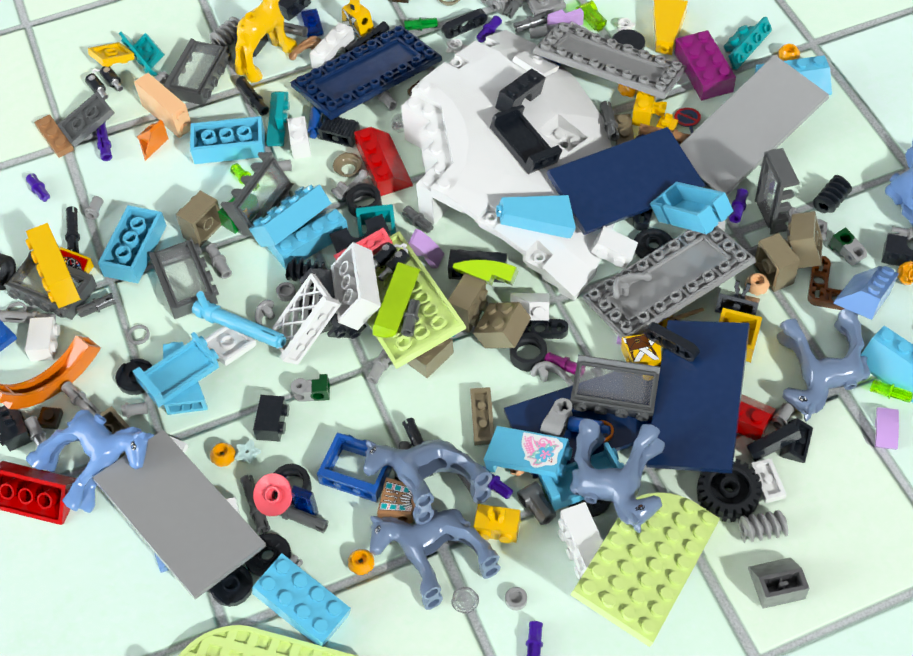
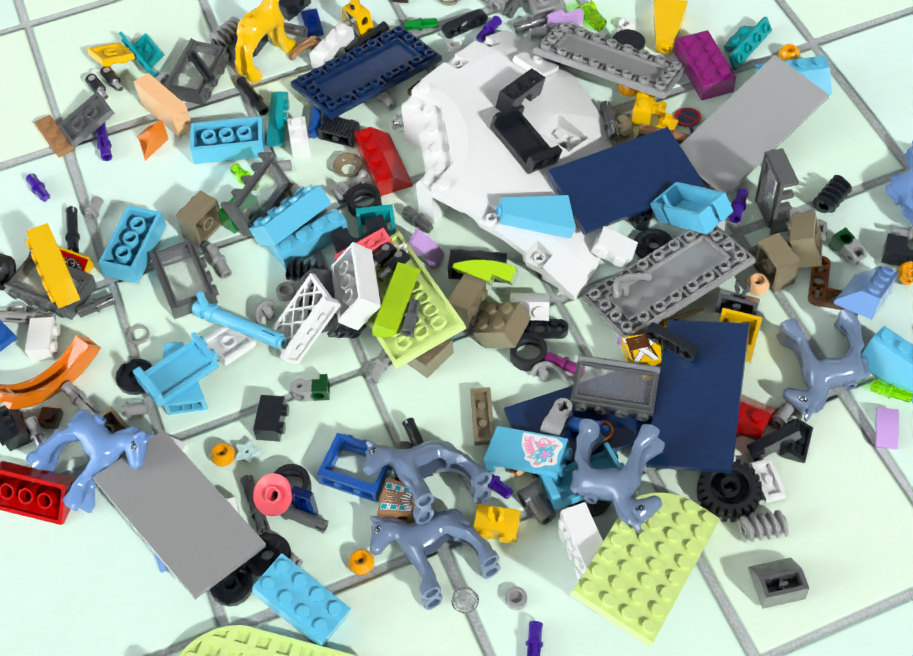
(201, 66): none -> black axle

